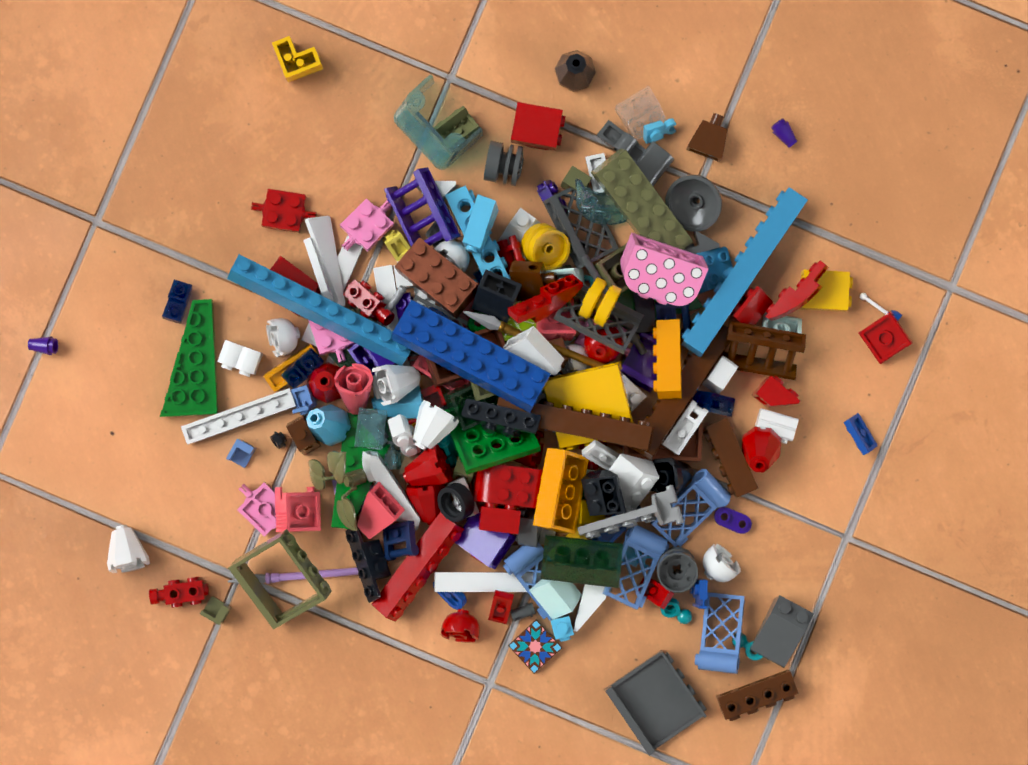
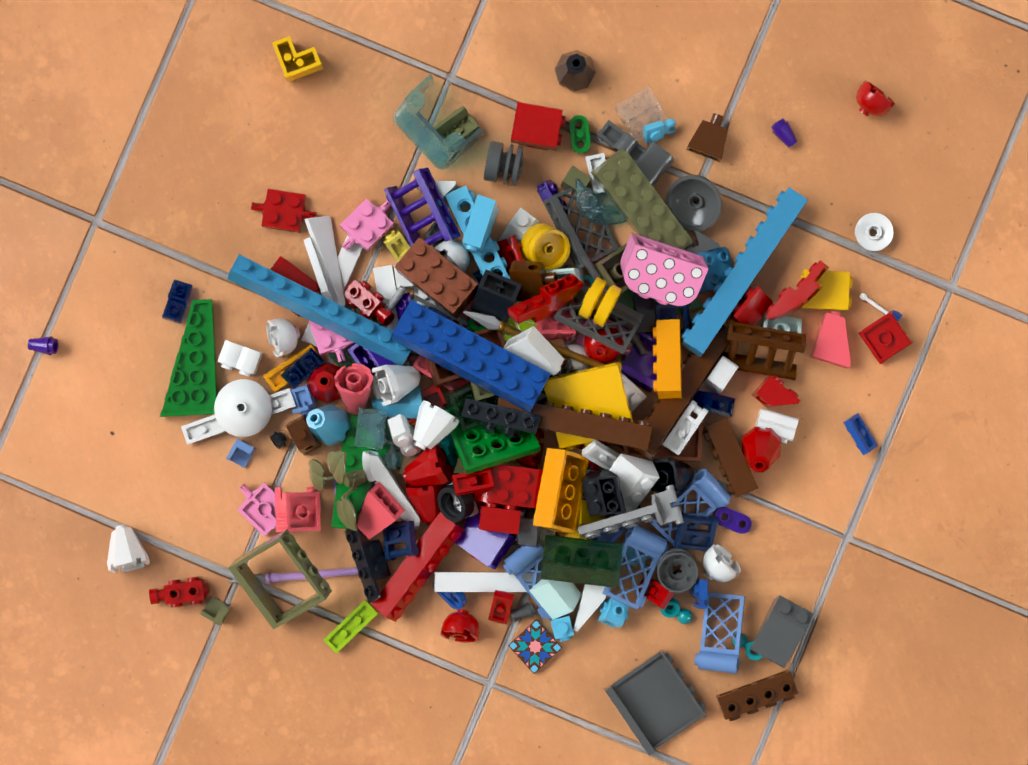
(256, 411): none -> white dish
(350, 626): none -> lime plate
(476, 482): none -> red slope
(579, 135): none -> green plate
(613, 613): none -> medium azure brick
(696, 538): none -> dark blue plate
(832, 341): none -> coral slope
(873, 100): none -> red cylinder
(883, 229): none -> white dish

